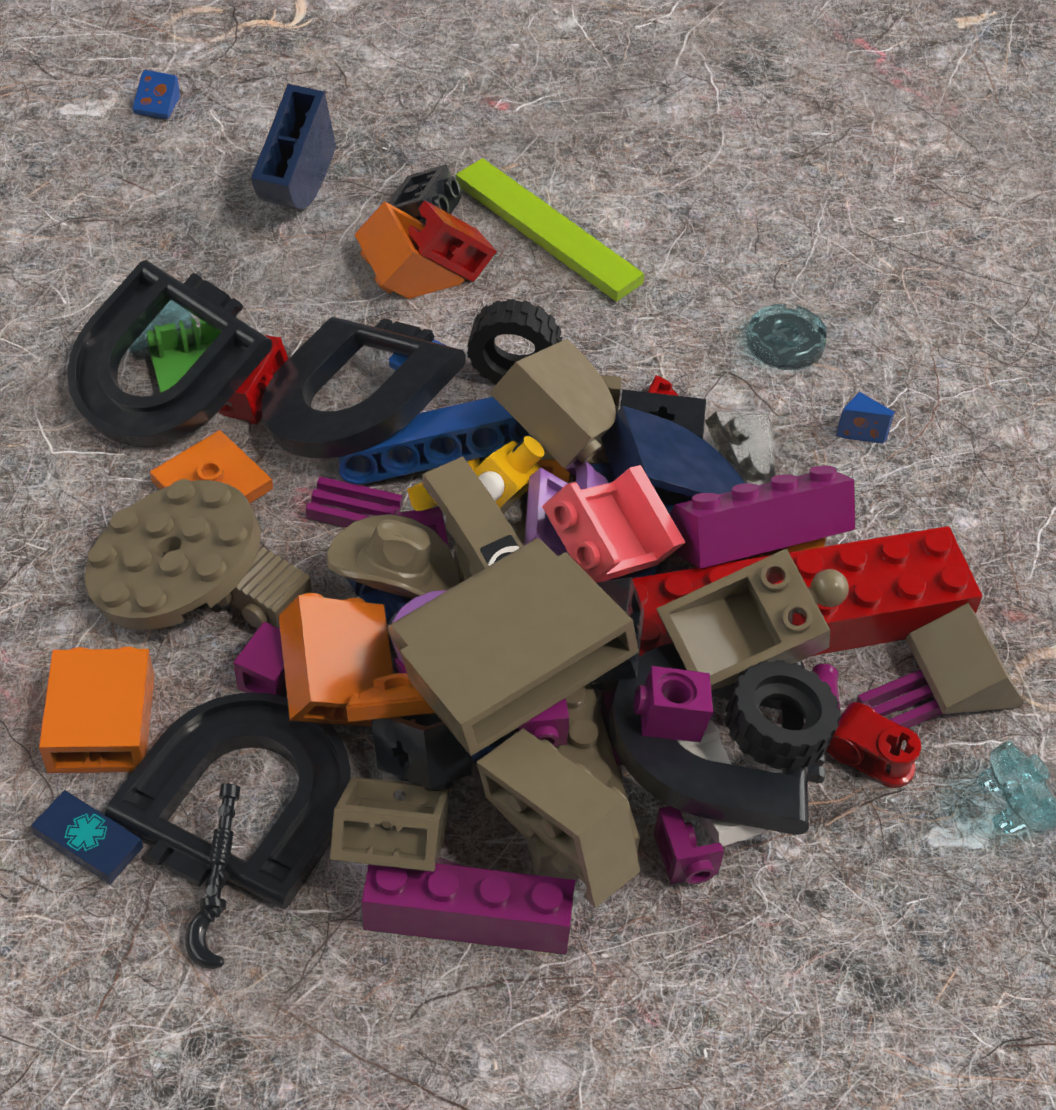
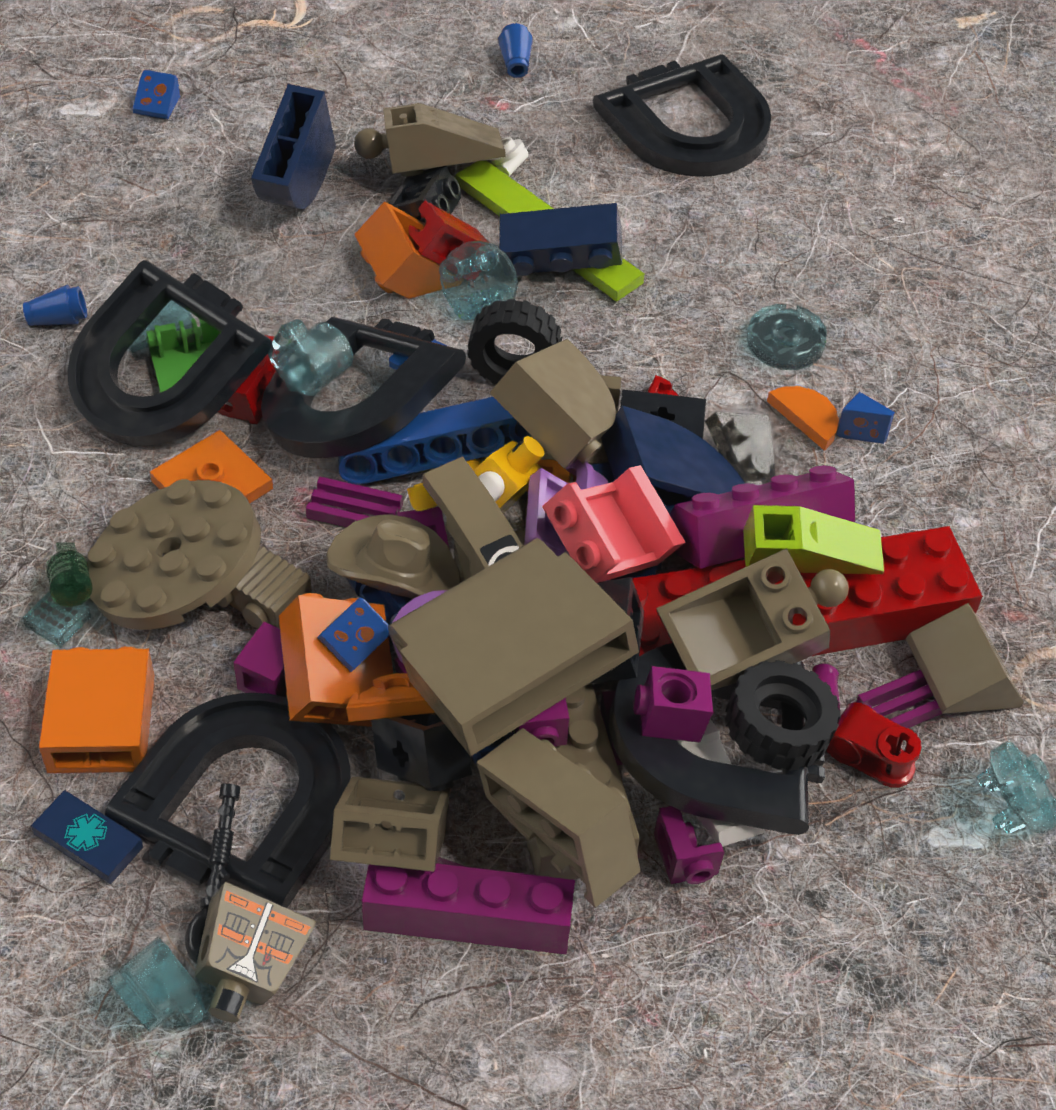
(56, 307): none -> blue cone
(56, 621): none -> clear light blue tile
(68, 576): none -> clear green hinge
(158, 986): none -> clear light blue piece
(247, 949): none -> dark tan torso
(312, 358): none -> clear light blue piece
(355, 634): none -> blue slope
(429, 138): none -> dark tan slope
(473, 262): none -> clear light blue plate
(515, 156): none -> white plate
(516, 47): none -> blue cone
(562, 238): none -> dark blue brick
(685, 154): none -> black piece
(808, 412): none -> orange tile
(813, 540): none -> lime slope

